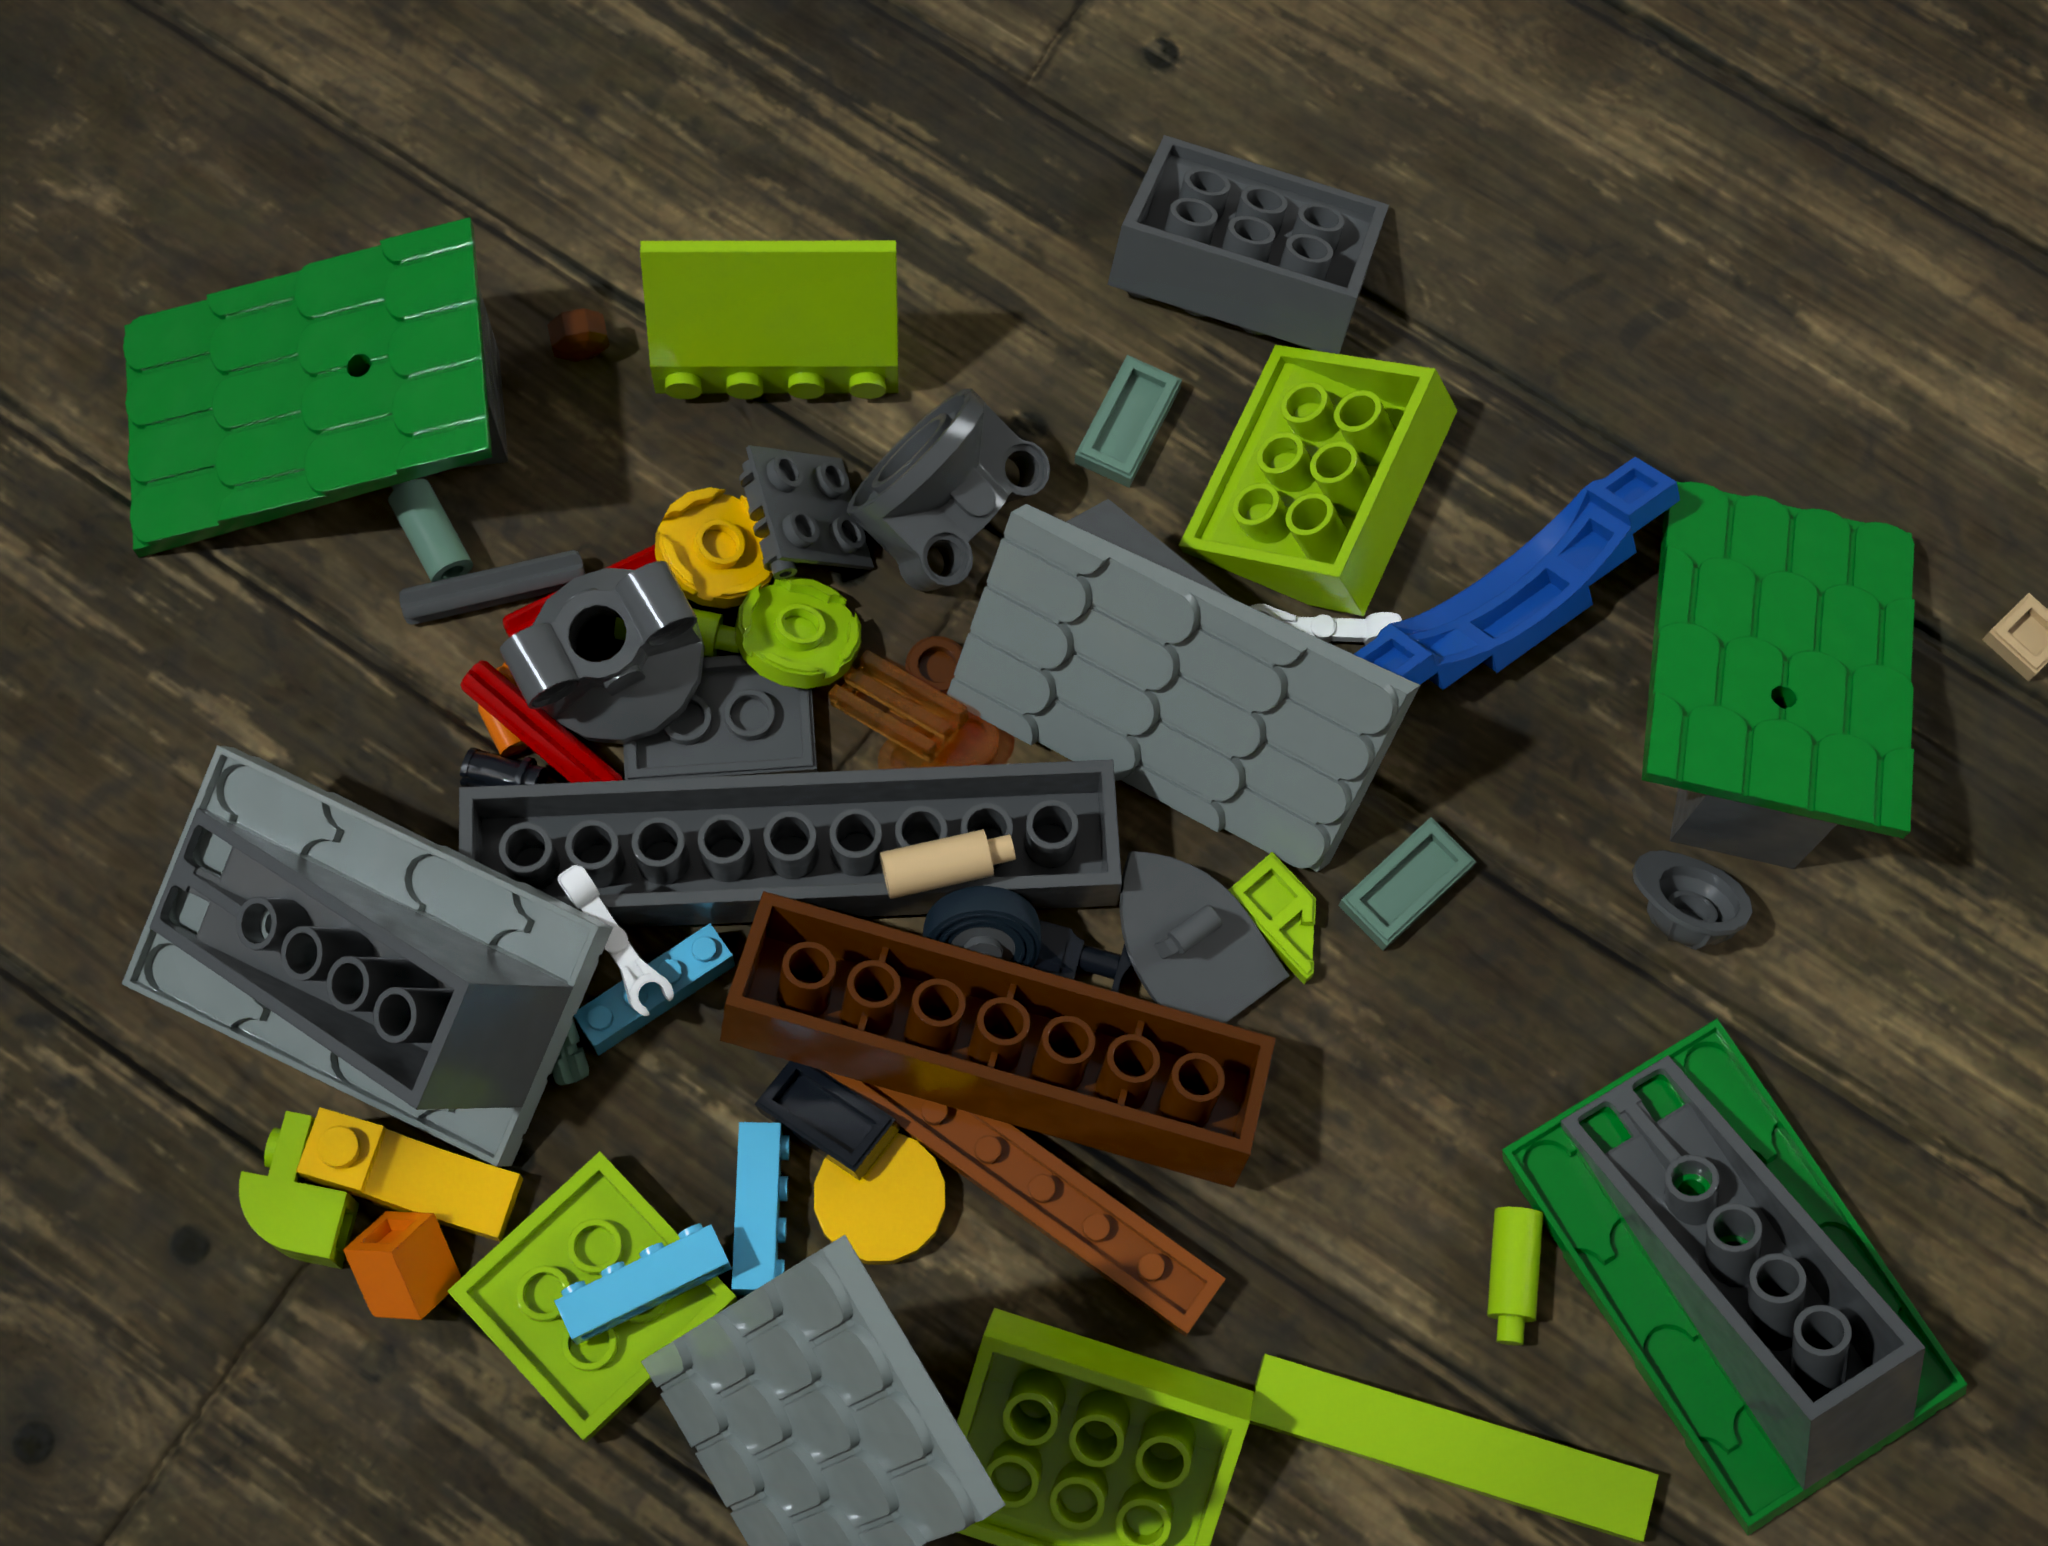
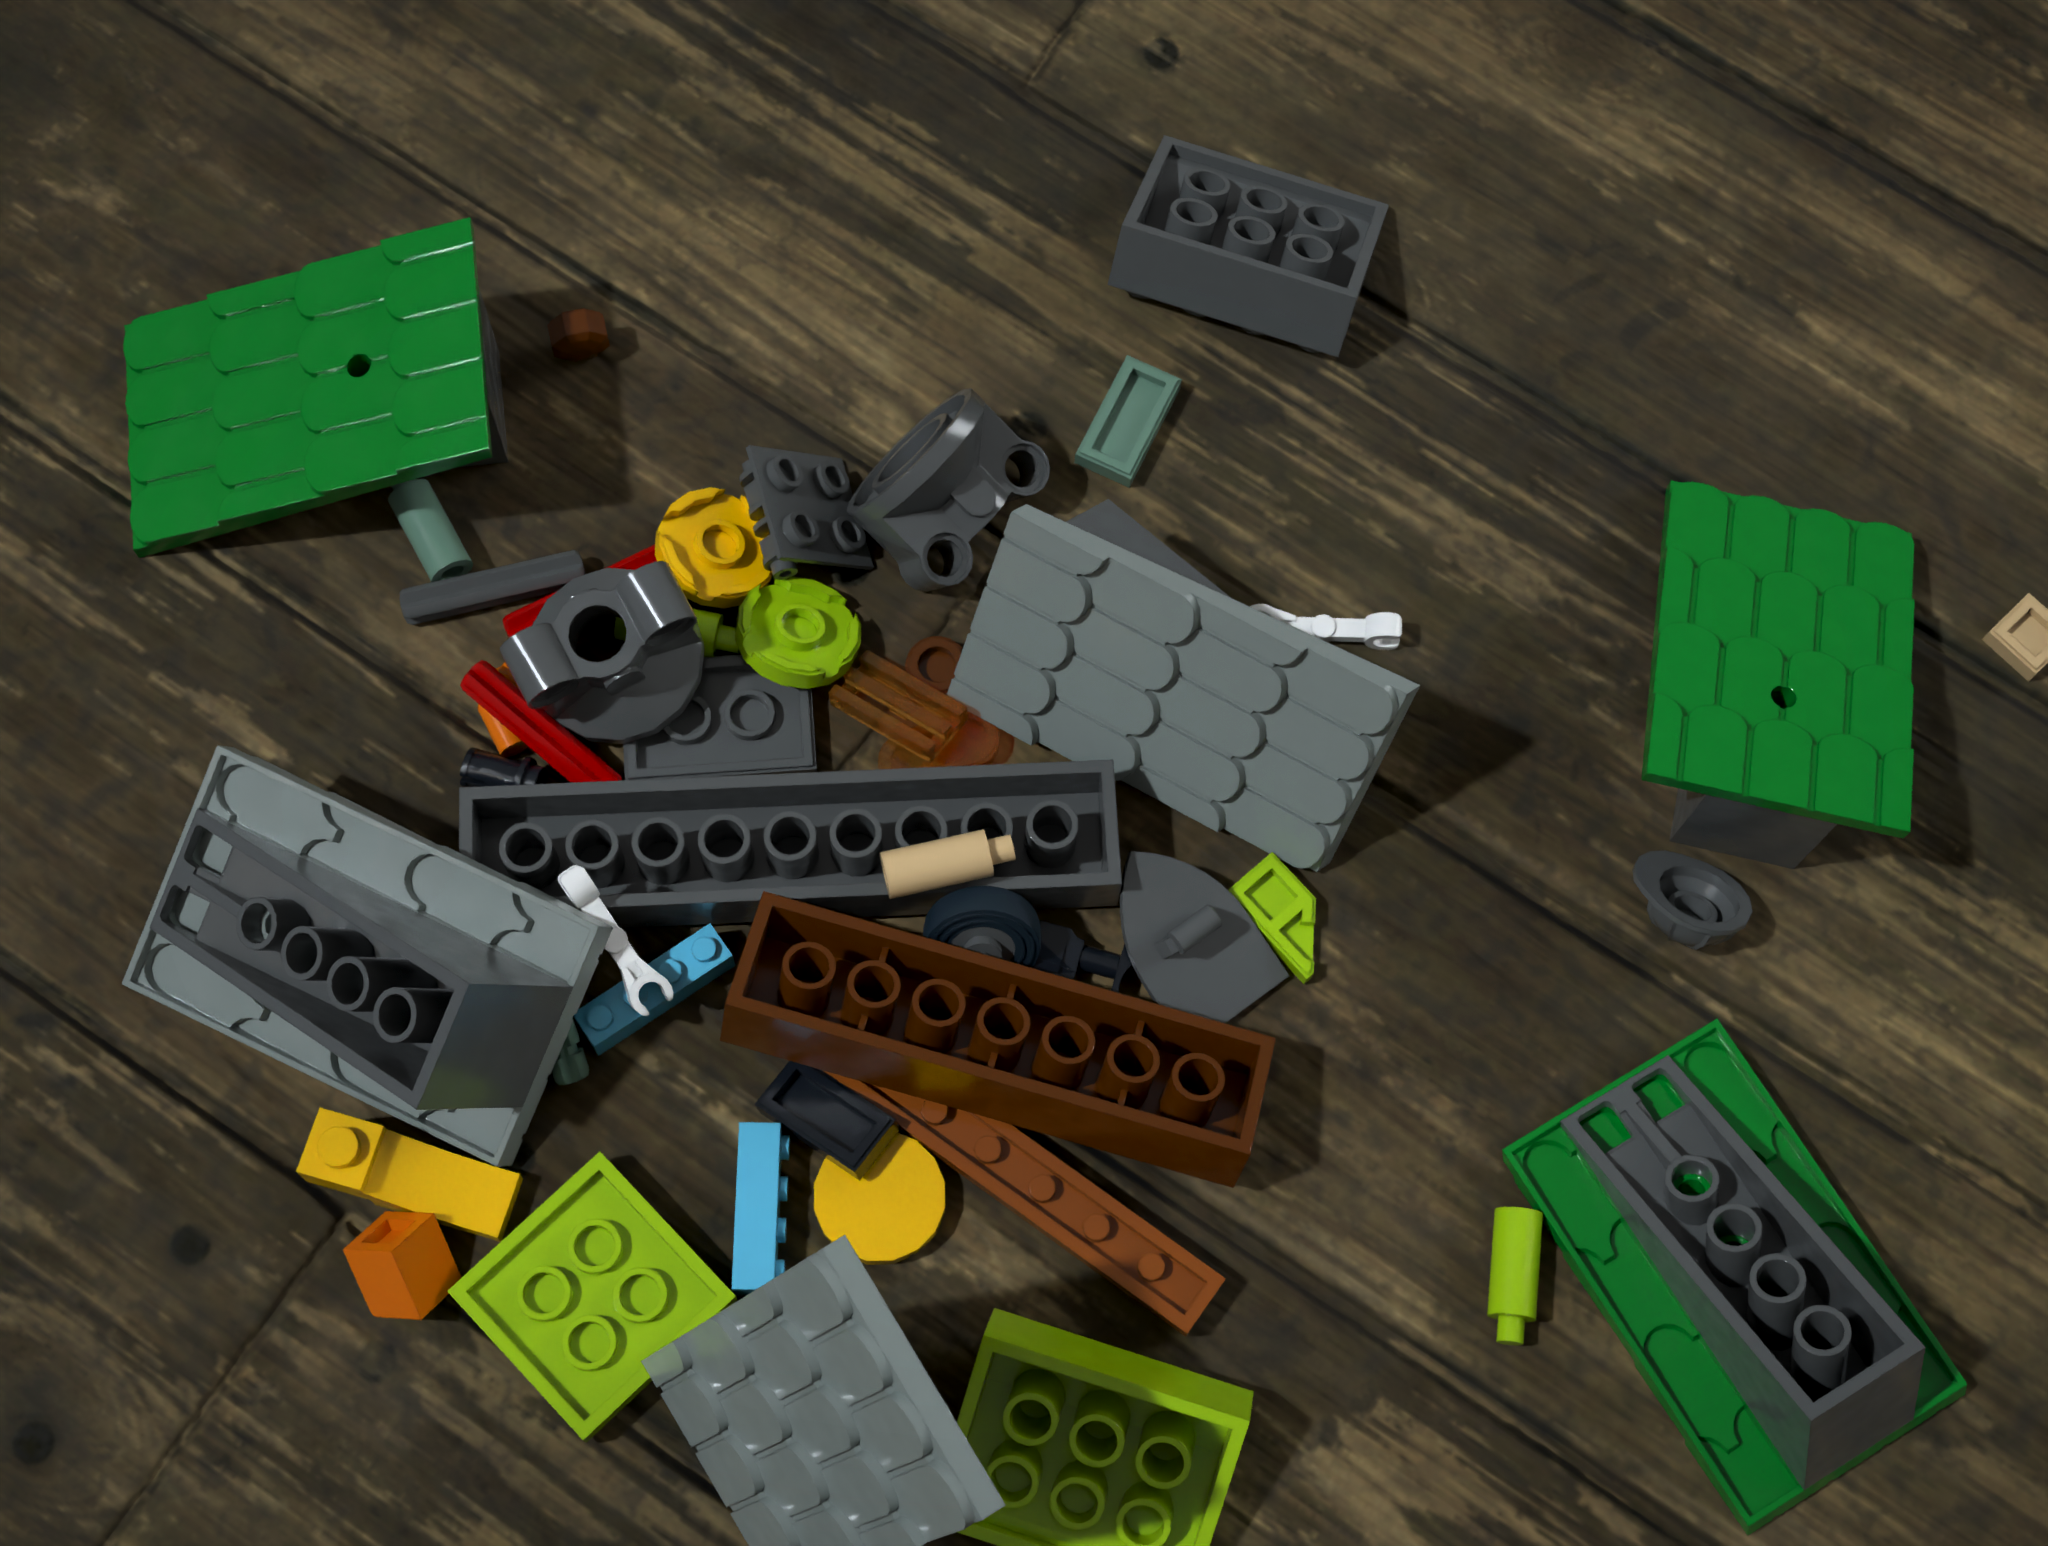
(289, 1212): lime brick -> none
(643, 1283): medium azure piece -> none
(771, 317): lime slope -> none
(1322, 475): lime slope -> none
(1407, 883): sand green tile -> none
(1453, 1448): lime tile -> none
(1533, 588): blue piece -> none

